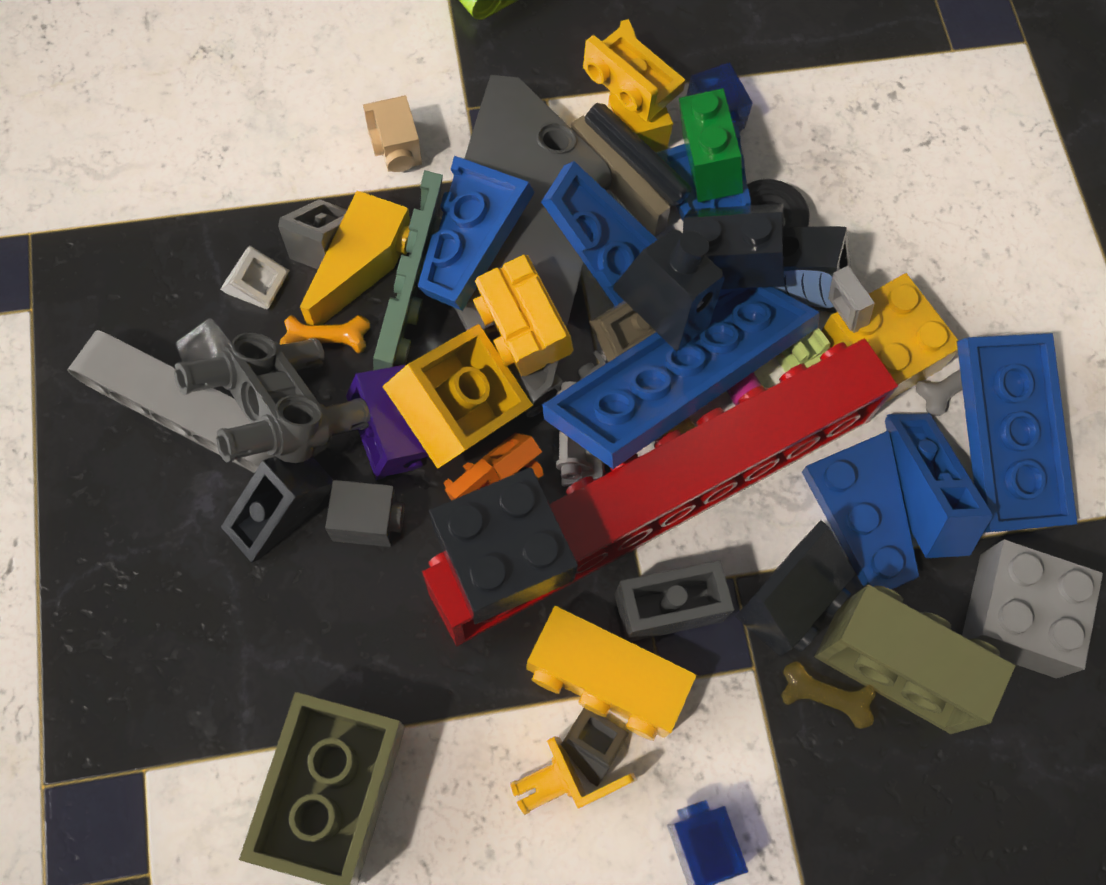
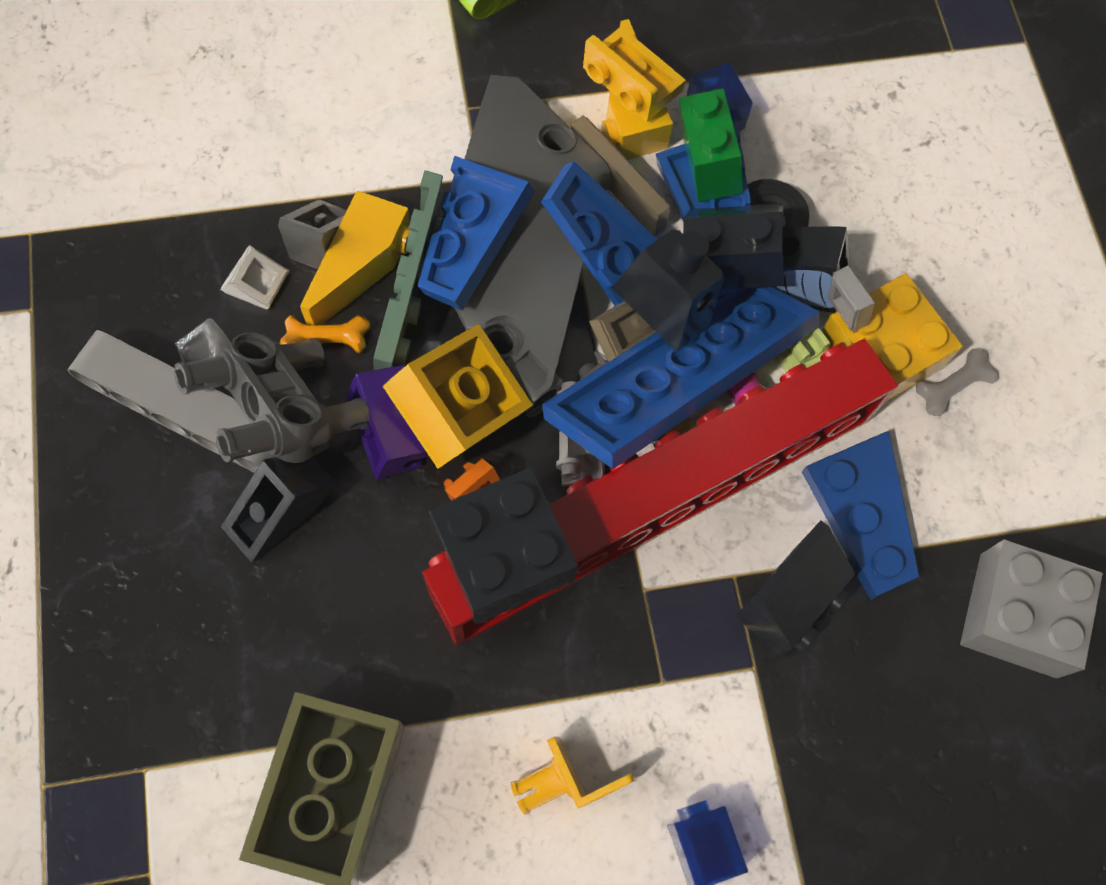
(363, 513): dark grey brick -> none
(393, 133): tan brick -> none
(514, 455): orange tile -> none
(523, 316): yellow brick -> none
(594, 744): dark grey slope -> none
(609, 674): yellow brick -> none
(637, 154): black axle -> none
(673, 601): dark grey brick -> none
(854, 704): clear yellow piece -> none
(916, 660): olive brick -> none
(936, 490): blue slope -> none
(1017, 430): blue plate -> none

